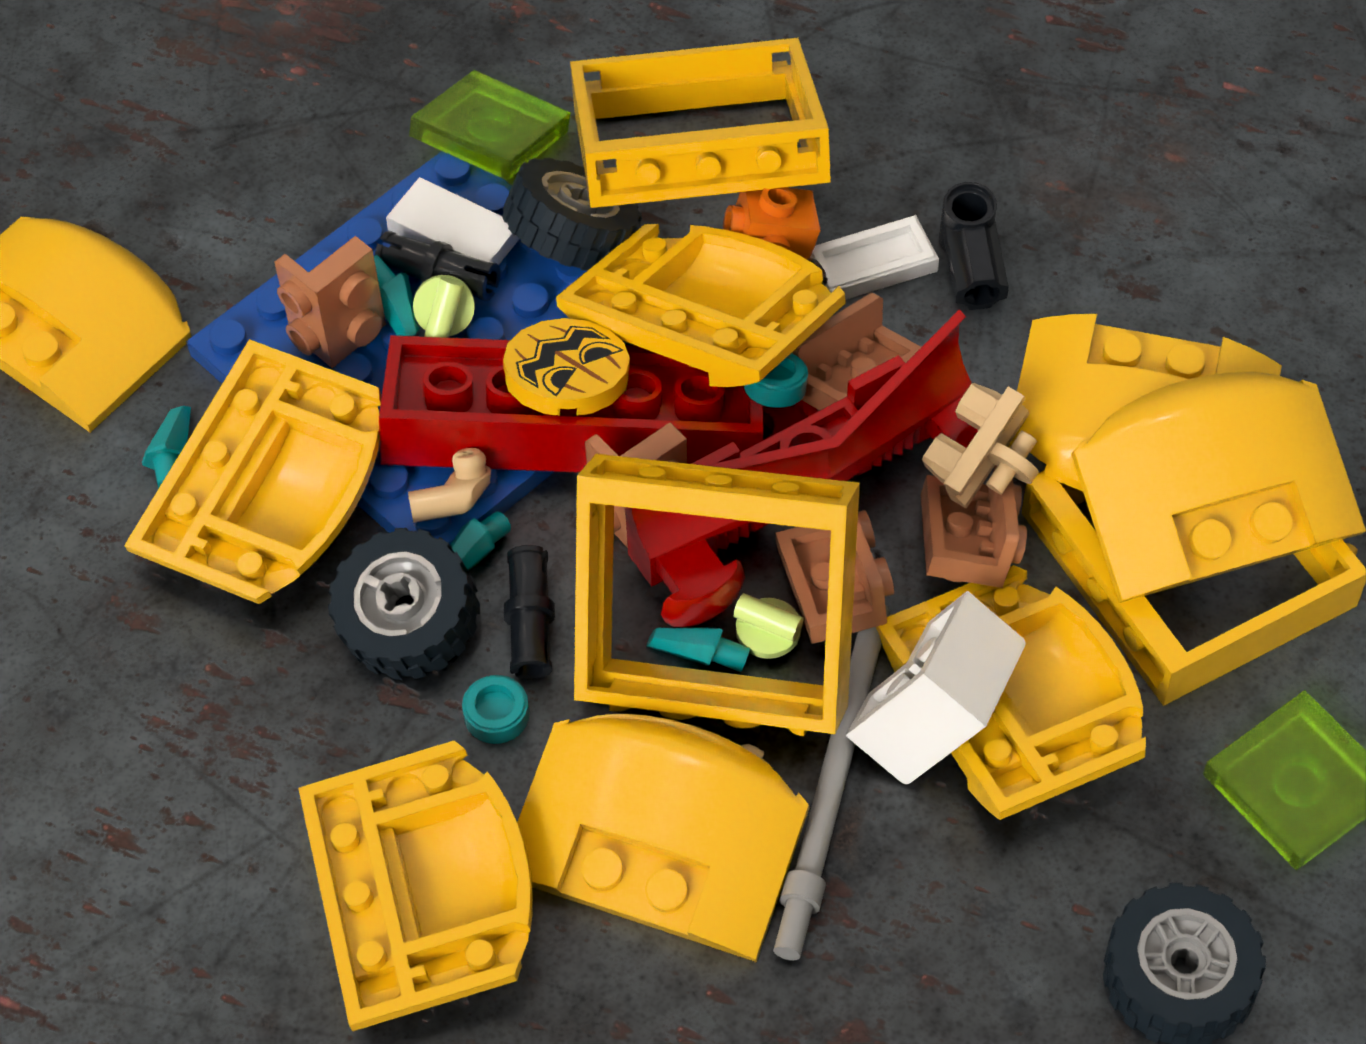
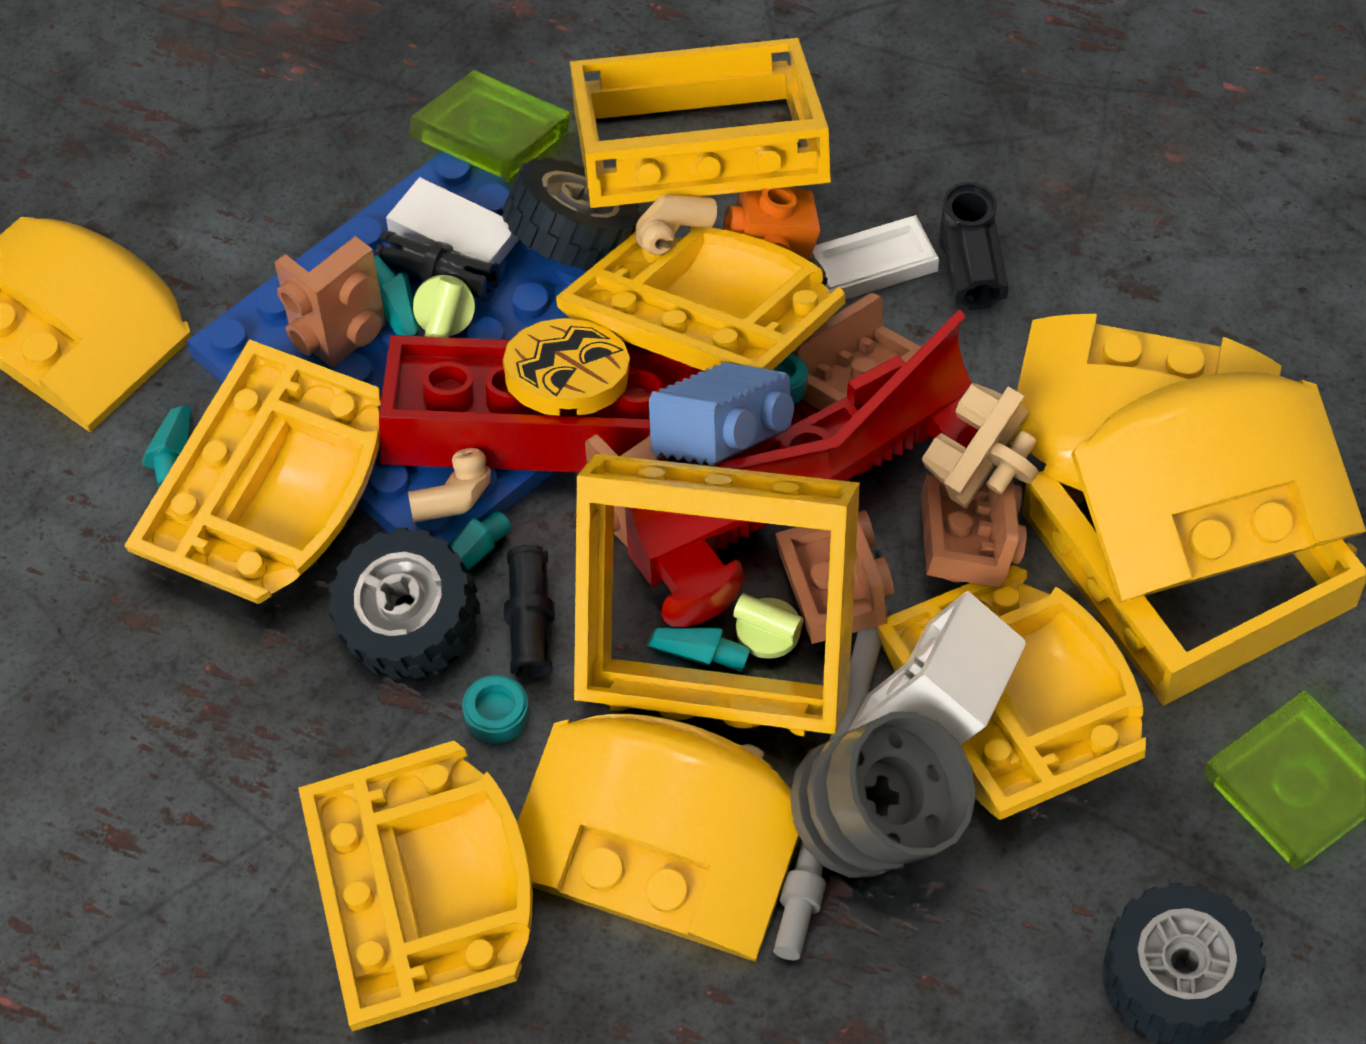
(668, 215): none -> tan arm
(719, 413): none -> medium blue brick
(883, 795): none -> dark grey wheel

